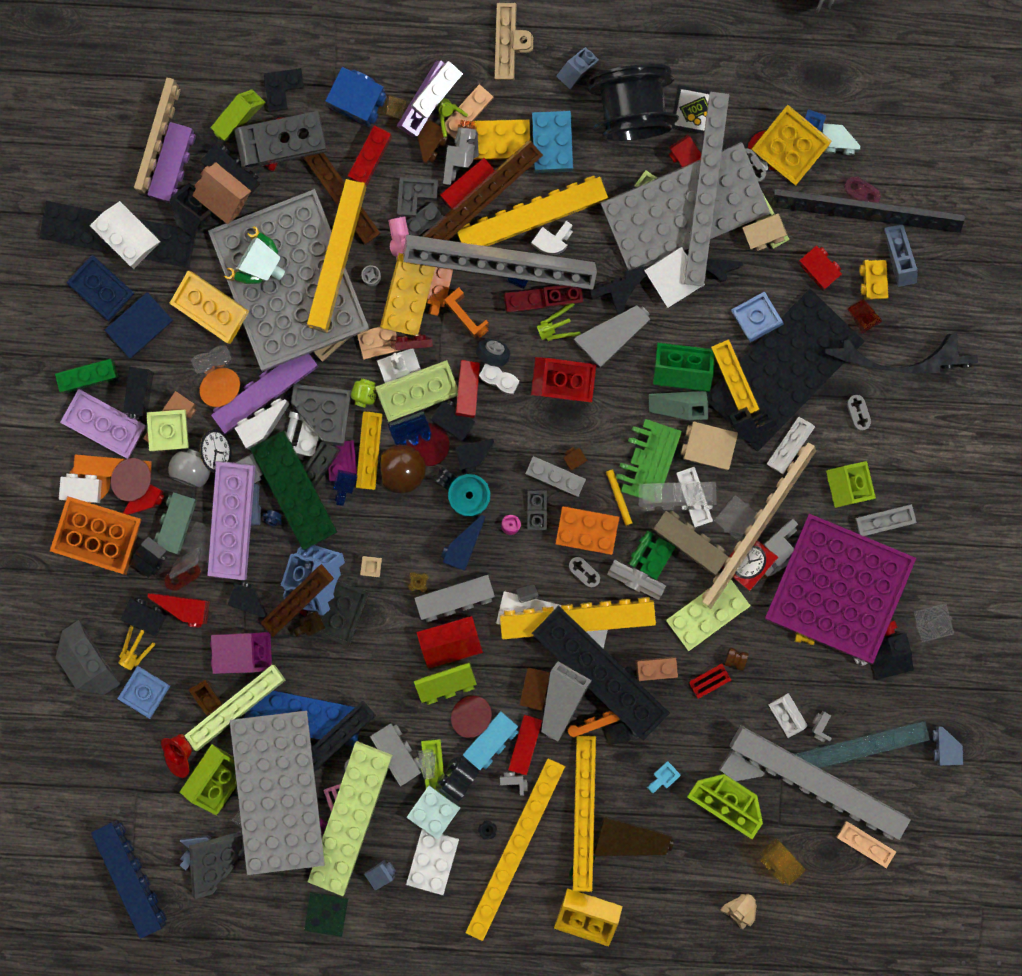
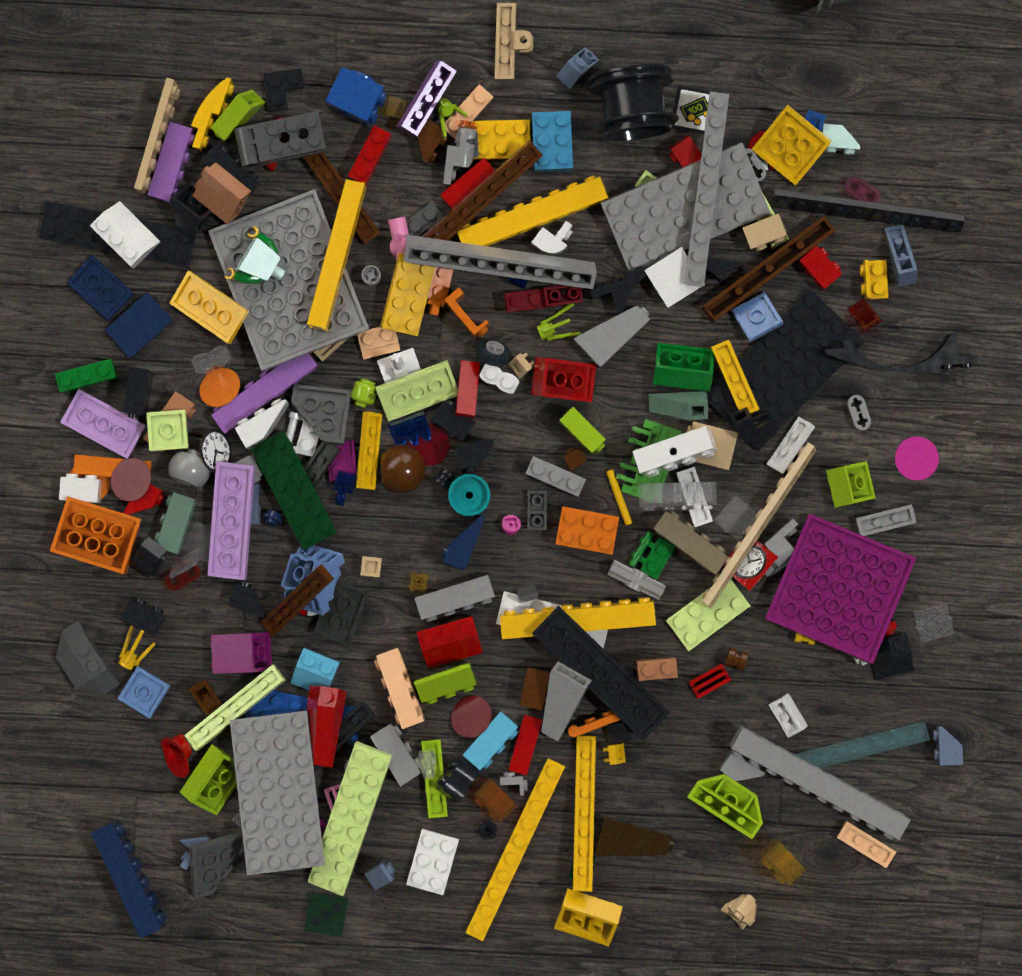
(185, 609): red slope -> none
(212, 106): none -> yellow slope
(310, 625): dark brown plate -> none
(314, 670): none -> medium azure slope
(325, 714): none -> red wedge
(400, 688): none -> light nougat wedge
(404, 342): dark red plate -> none
(411, 190): dark grey plate -> none
(433, 812): light aqua plate -> none
(436, 89): white plate -> none
(495, 800): none -> clear orange brick
(520, 365): none -> tan tile
(582, 431): none -> lime brick
(587, 568): light grey beam -> none
(616, 754): none -> yellow tile
(662, 454): none -> white brick
(665, 776): medium azure plate -> none
(768, 269): none -> reddish brown tile
(820, 722): light grey bracket -> none
(916, 458): none -> dark pink sticker

